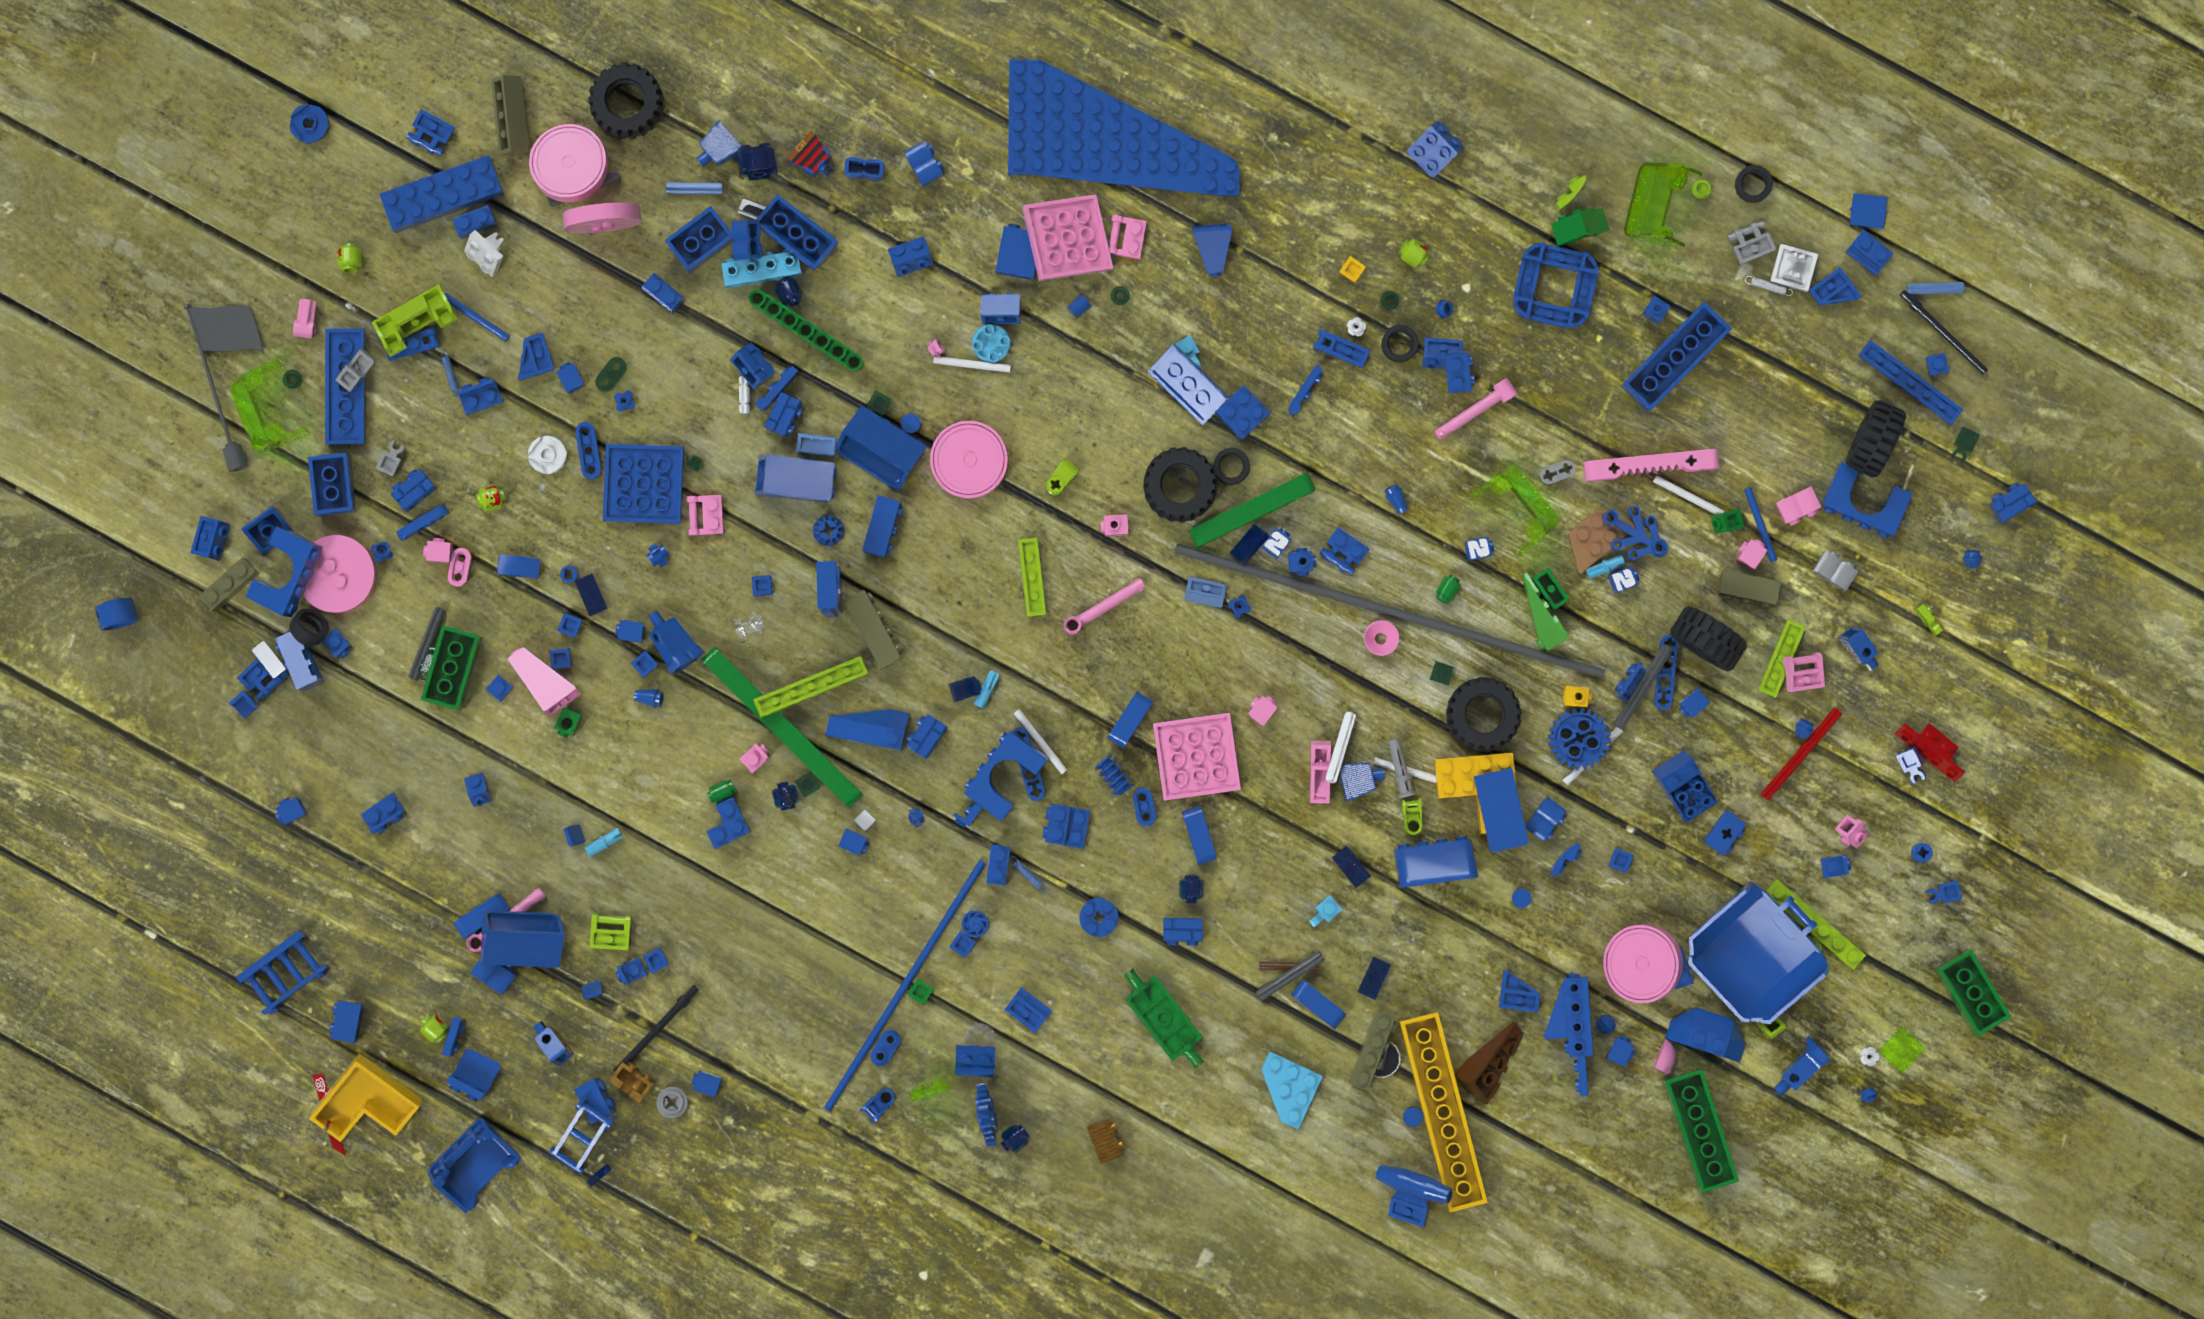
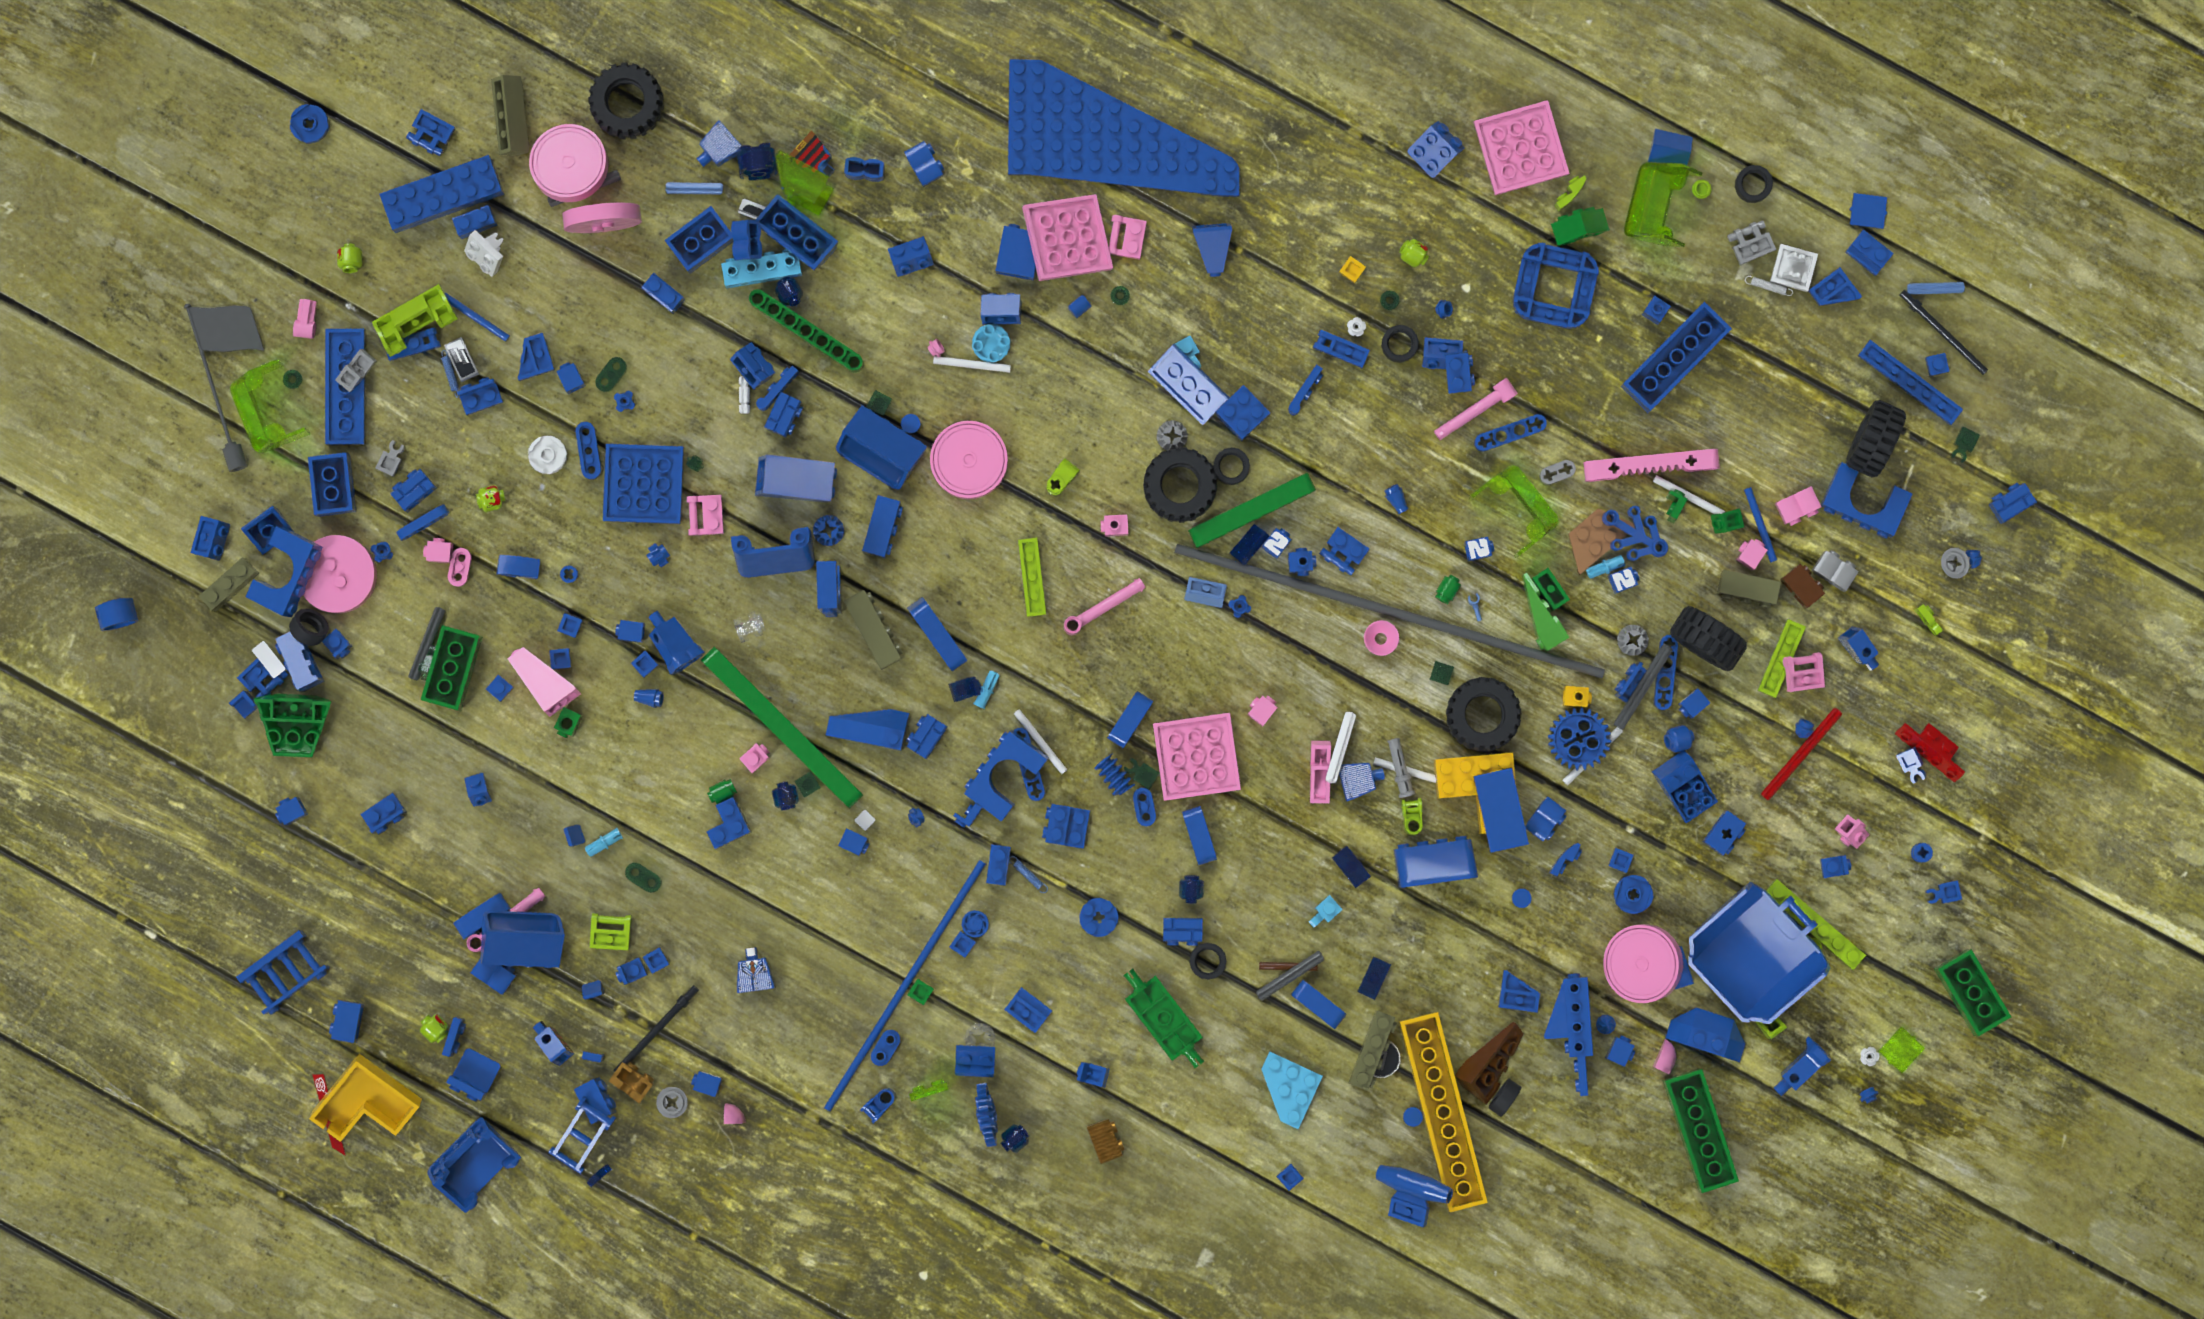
(293, 722): none -> green wedge
(461, 359): none -> slope
(591, 595): clear blue plate -> none
(591, 1056): none -> blue tile
(643, 877): none -> clear green plate
(733, 1115): none -> bright pink brick
(754, 973): none -> torso
(762, 585): blue tile -> none
(774, 560): none -> blue windscreen
(802, 183): none -> clear neon green windscreen
(810, 687): lime plate -> none
(816, 445): medium blue plate -> none
(937, 634): none -> blue beam
(1092, 1074): none -> blue bracket
(1144, 775): none -> clear green plate
(1166, 428): none -> light grey gear
(1208, 946): none -> black tyre
(1290, 1177): none -> blue tile
(1475, 607): none -> medium blue hand
(1505, 1097): none -> black tyre
(1509, 430): none -> blue beam
(1521, 147): none -> bright pink plate
(1632, 649): none -> light grey gear
(1642, 888): none -> blue plate
(1670, 147): none -> blue slope
(1677, 504): none -> green bracket
(1678, 739): none -> blue head
(1803, 585): none -> reddish brown piece
(1950, 567): none -> light grey gear

